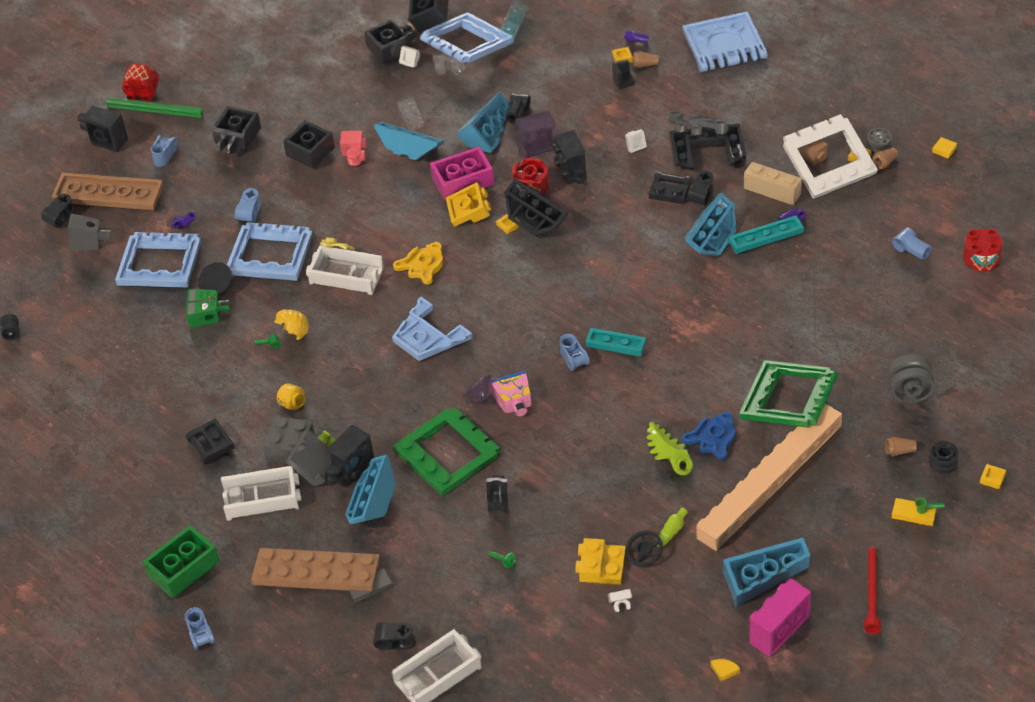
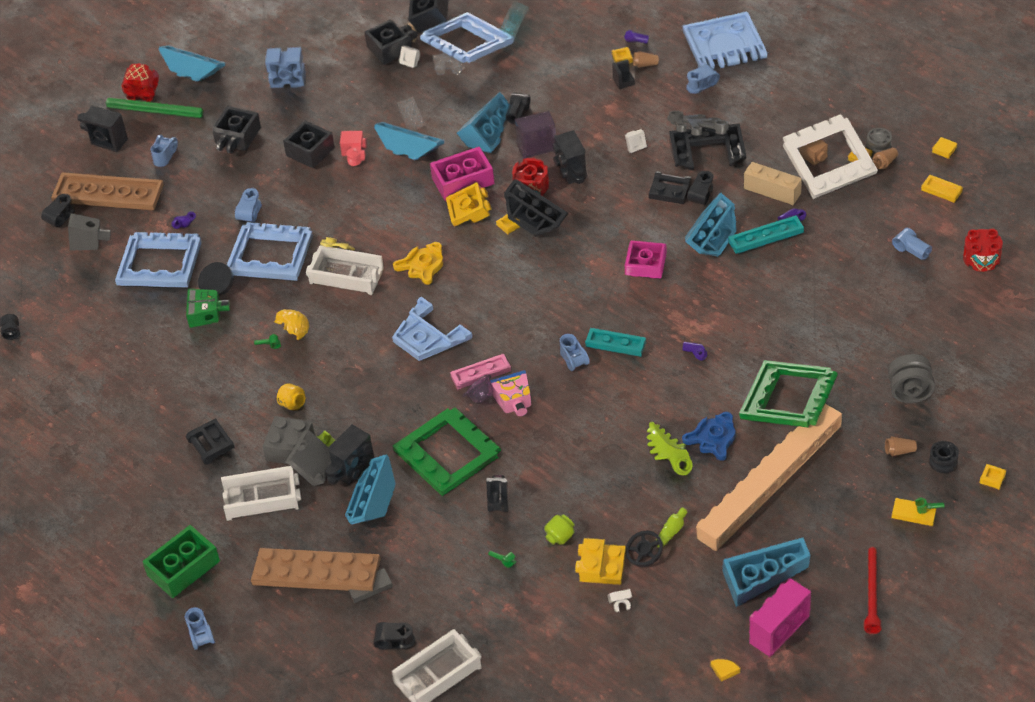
(189, 63): none -> dark azure wedge
(285, 67): none -> medium blue brick
(468, 375): none -> bright pink tile
(559, 529): none -> lime head
(645, 259): none -> dark pink brick
(697, 349): none -> dark purple arm
(701, 78): none -> medium blue piece
(942, 188): none -> yellow tile

